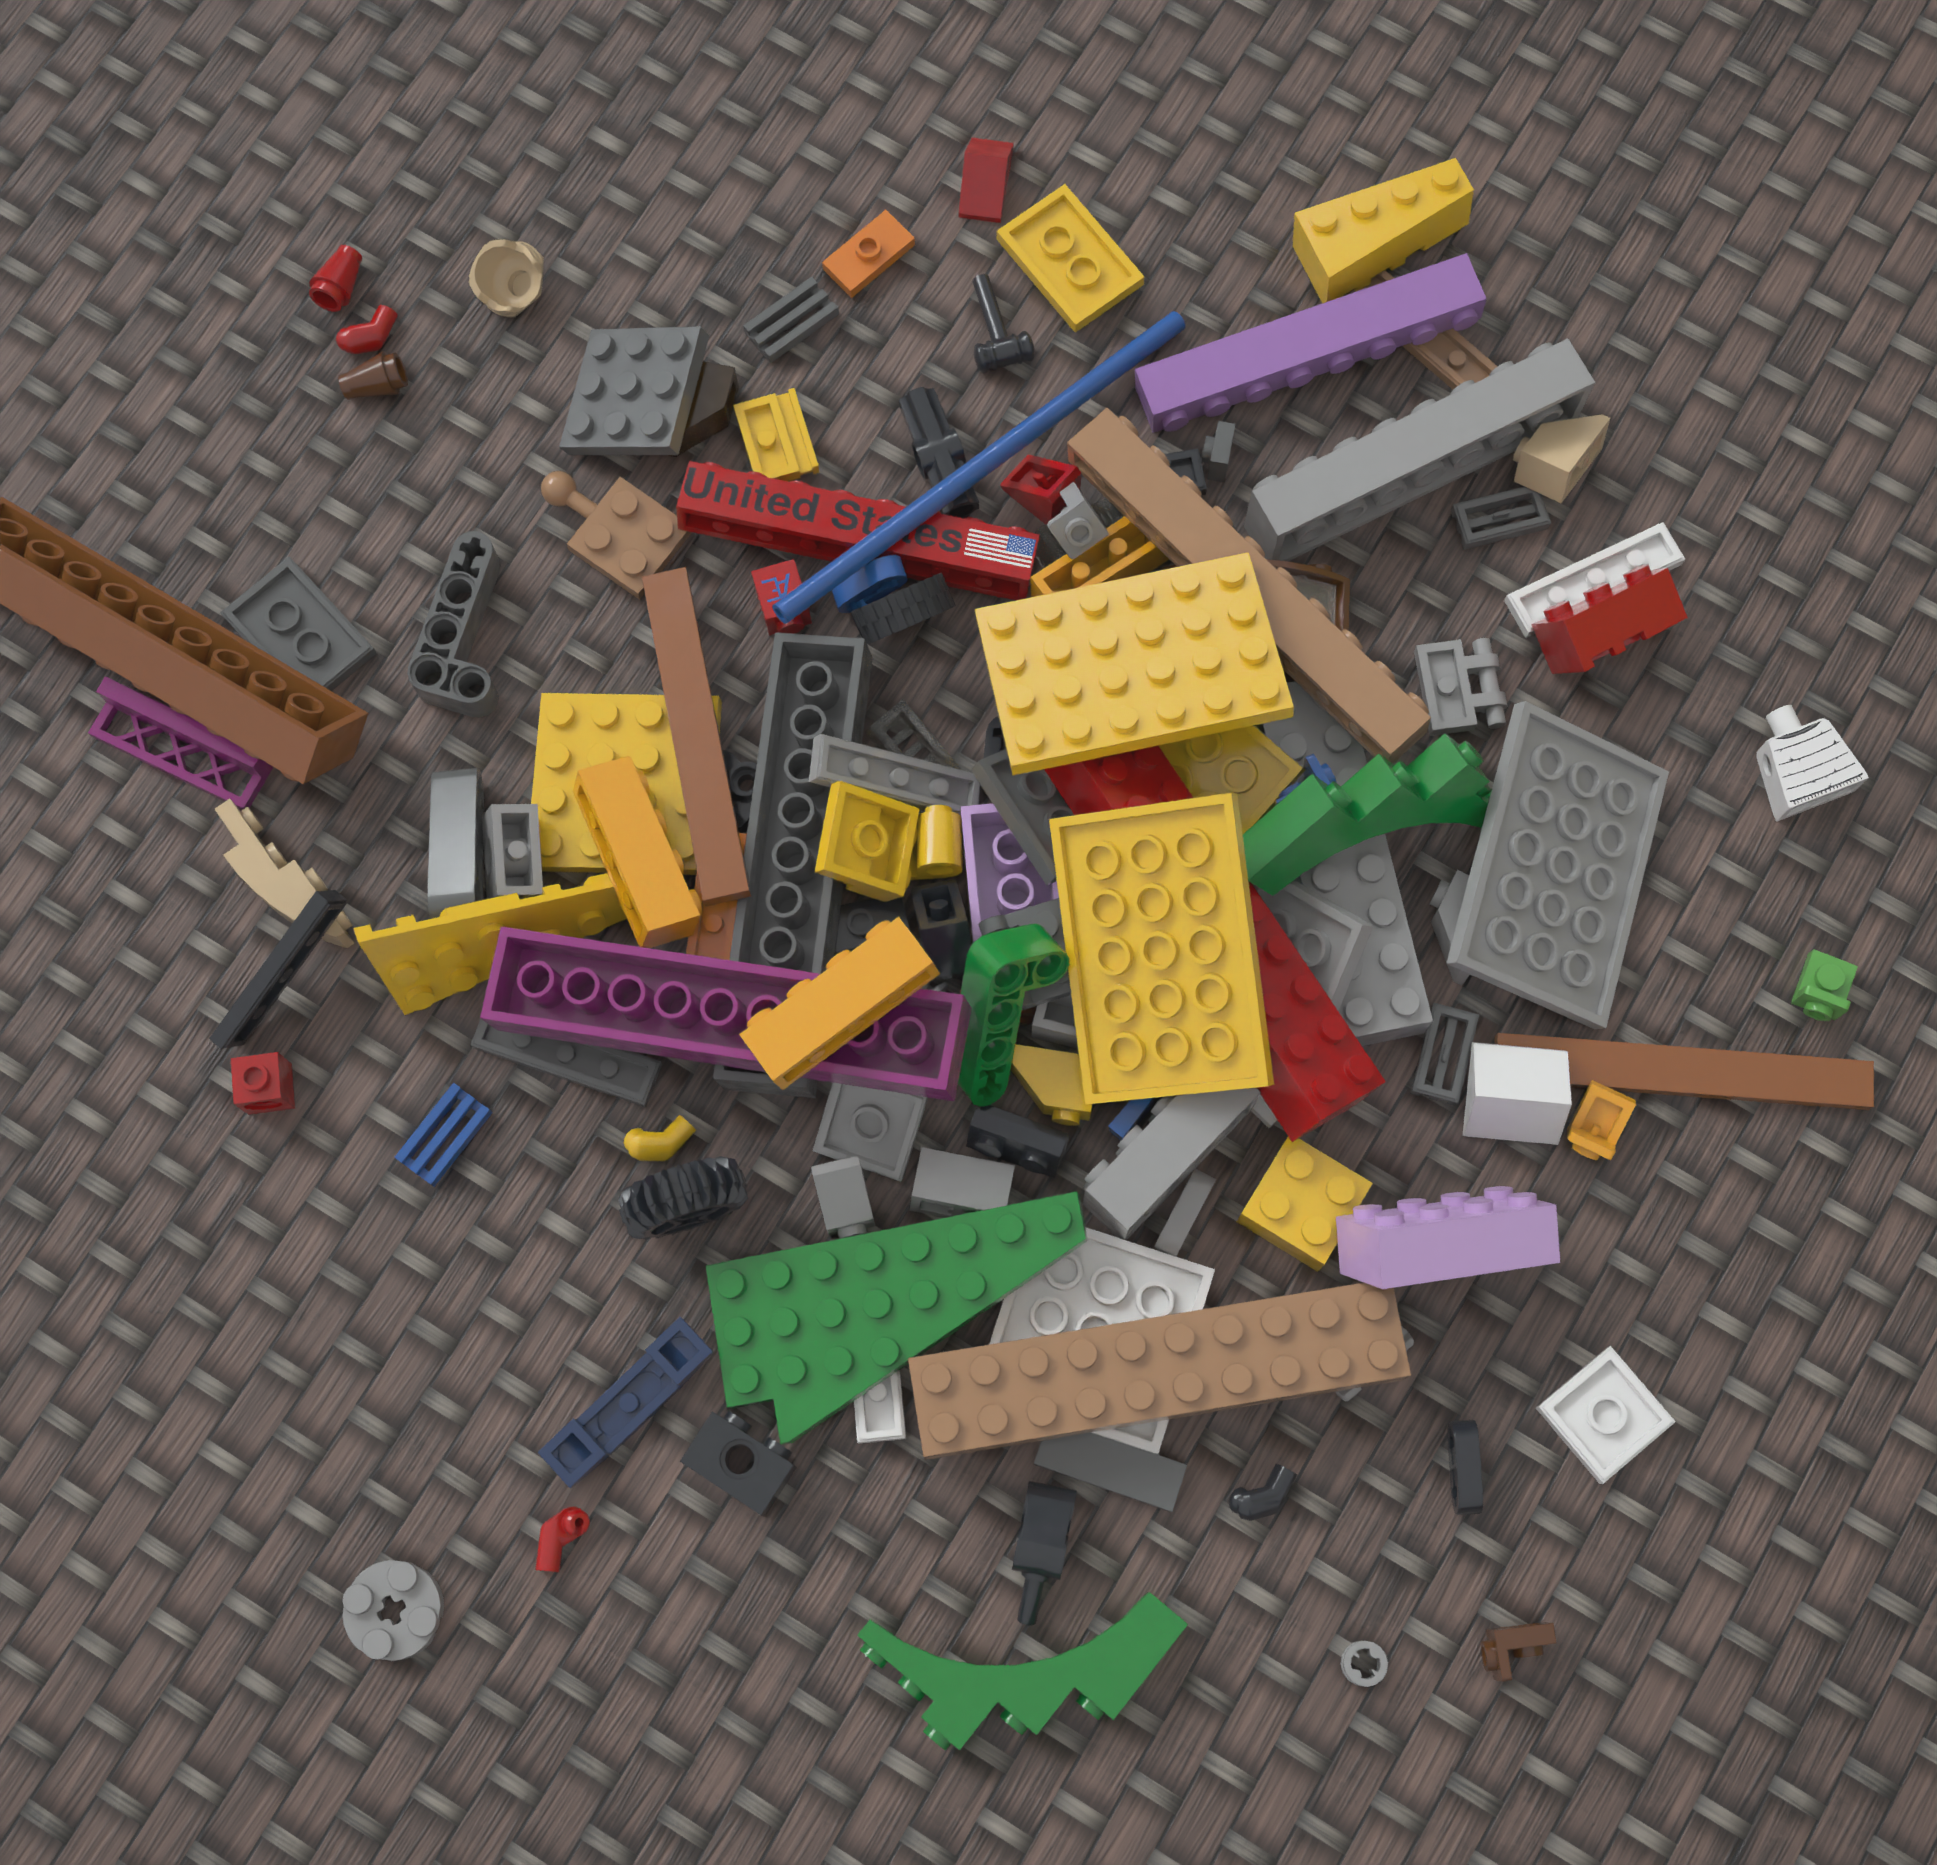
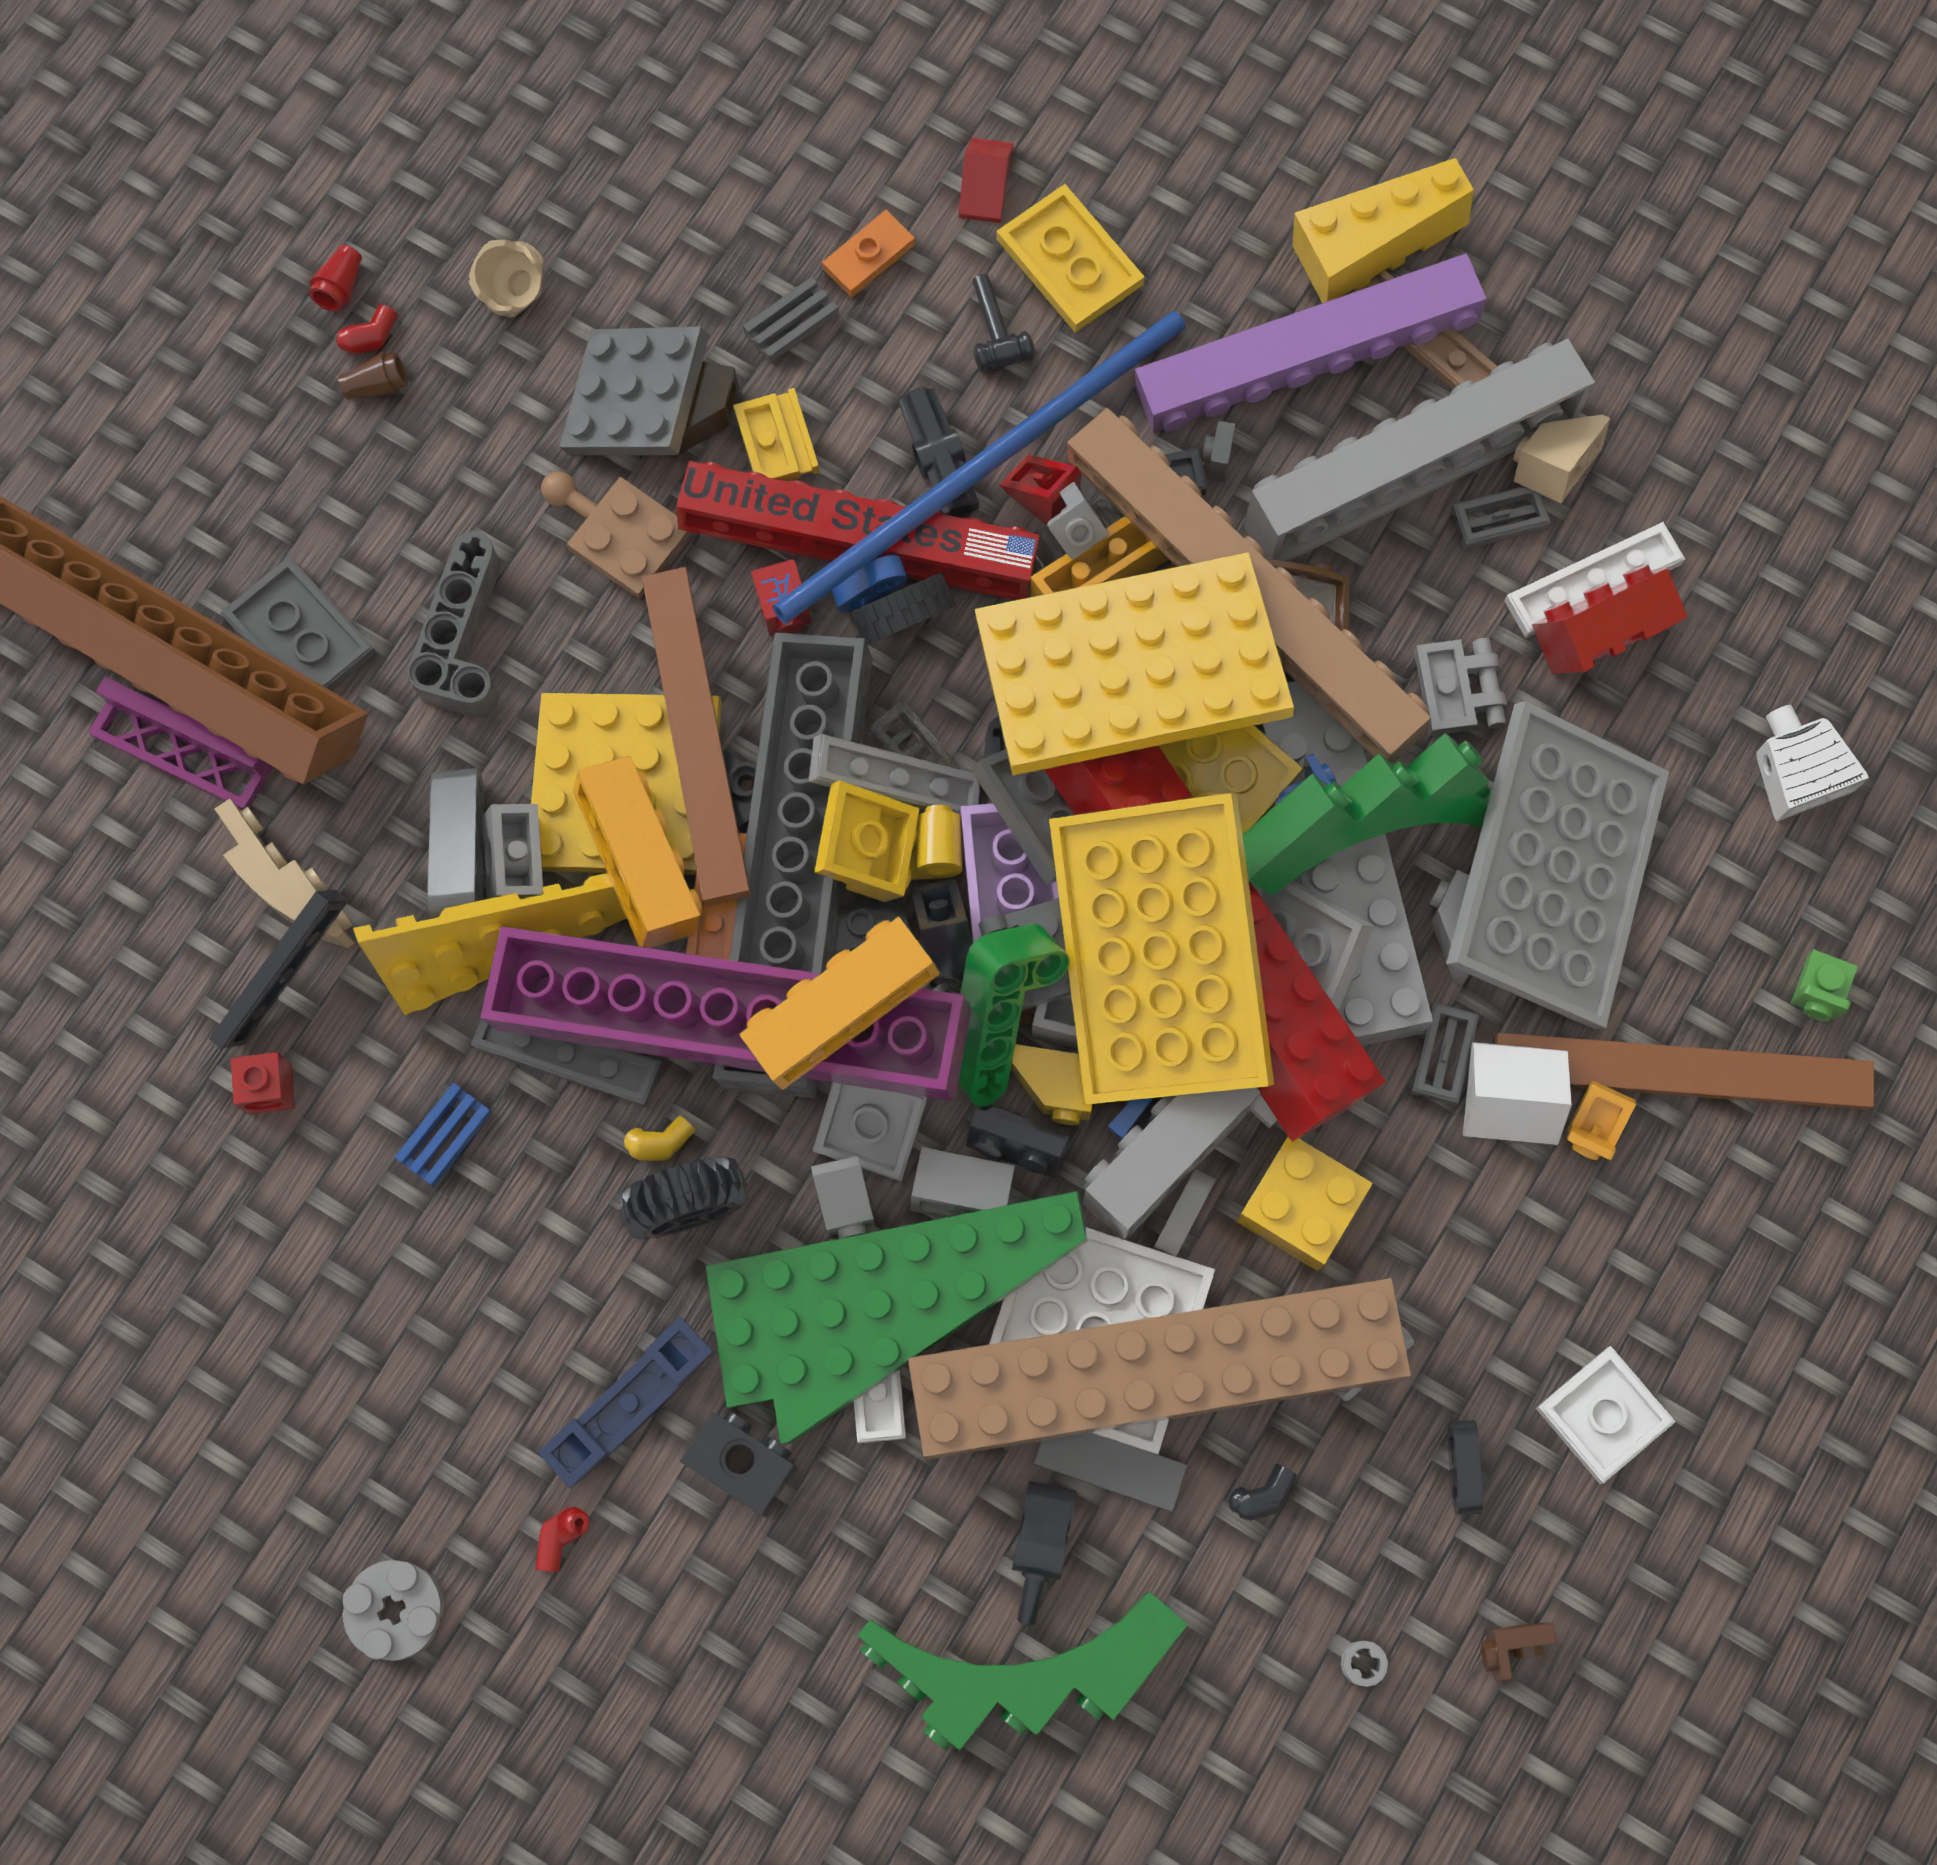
(1447, 1237): lavender brick -> none

